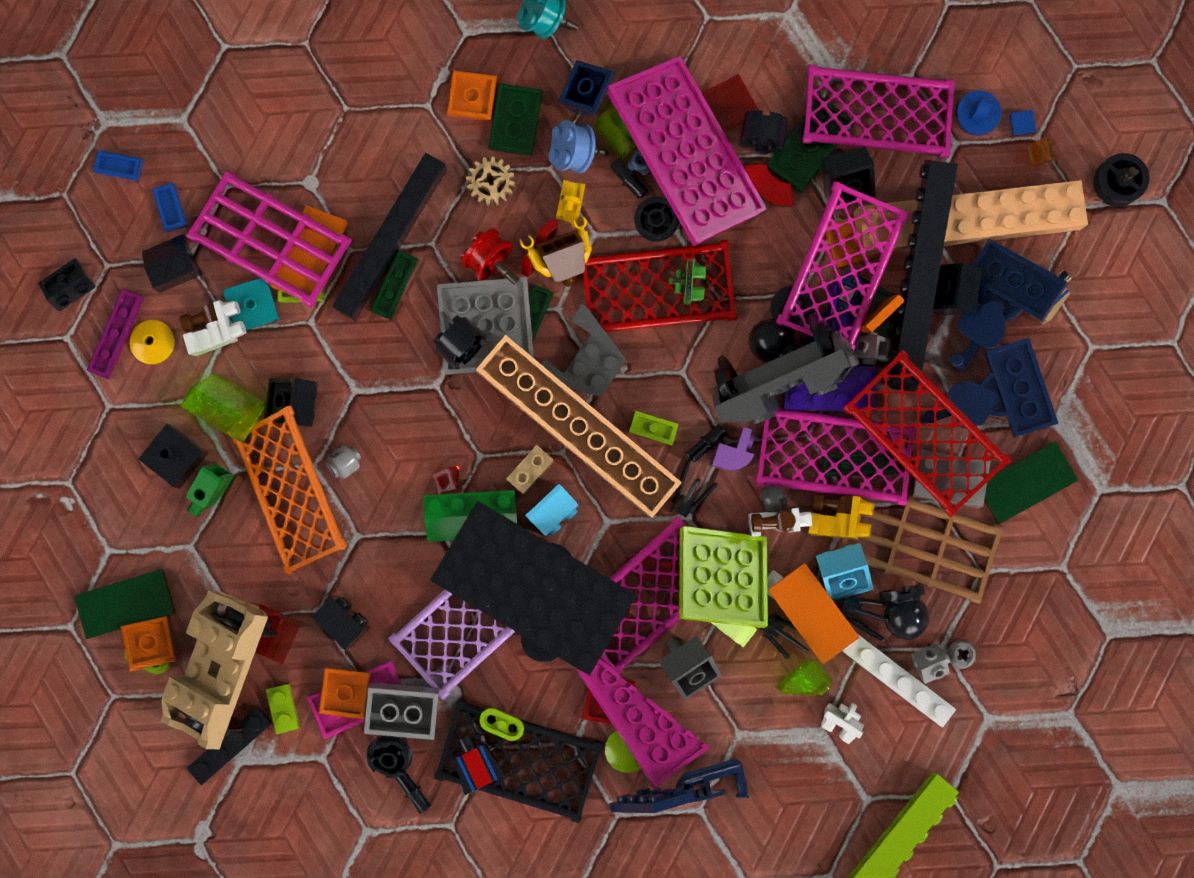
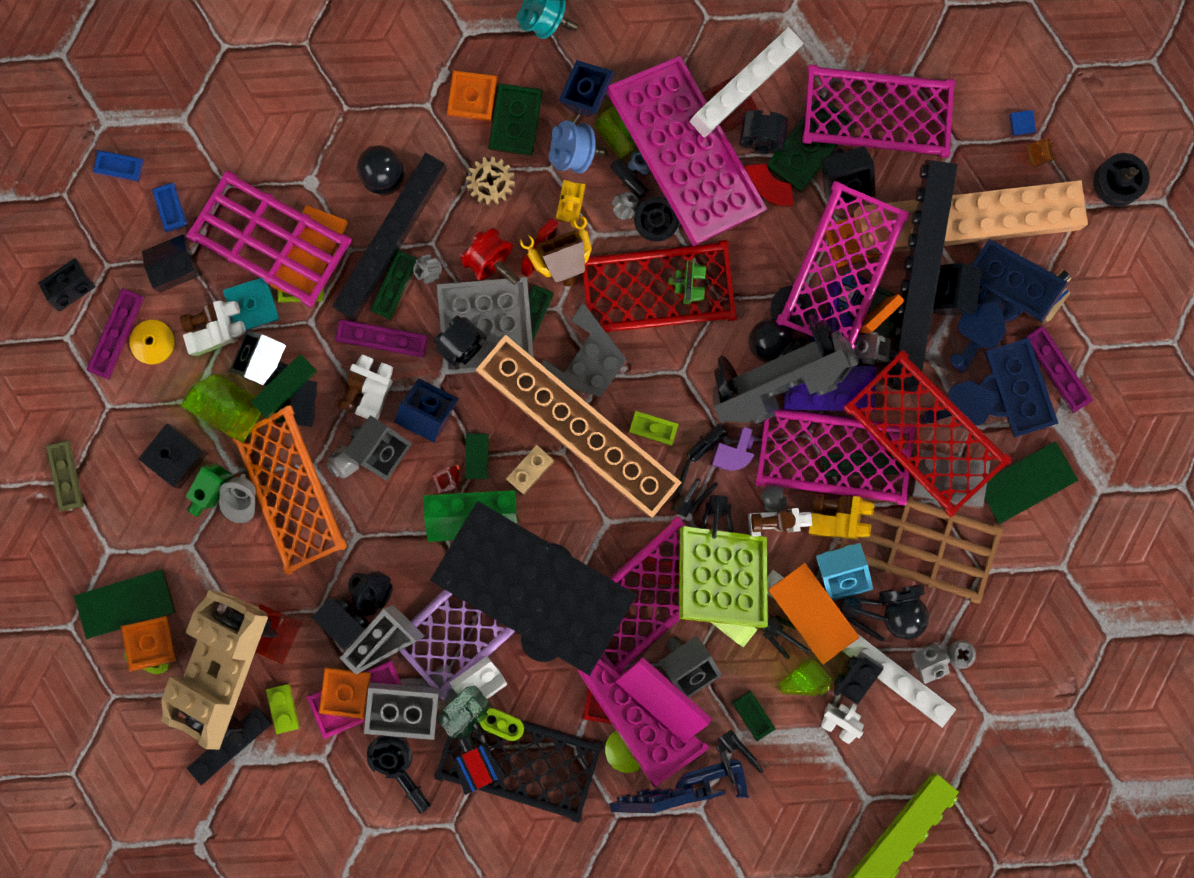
(64, 476): none -> olive tile
(238, 499): none -> light grey piece
(258, 358): none -> brick
(283, 386): none -> dark green tile
(371, 592): none -> black tile
(372, 385): none -> white hips
(377, 447): none -> dark grey brick
(380, 170): none -> black tile
(381, 338): none -> magenta tile
(381, 639): none -> light grey wedge
(425, 410): none -> dark blue slope
(427, 269): none -> light grey gear
(464, 712): none -> clear green brick
(476, 456): none -> dark green tile
(483, 675): none -> white bracket
(553, 510): medium azure slope -> none
(625, 205): none -> light grey gear
(663, 700): none -> dark pink tile
(717, 506): none -> black plant
(730, 742): none -> black plant
(746, 82): none -> white brick
(753, 715): none -> dark green tile
(858, 678): none -> black bracket
(978, 113): blue tile -> none
(1058, 370): none -> magenta tile

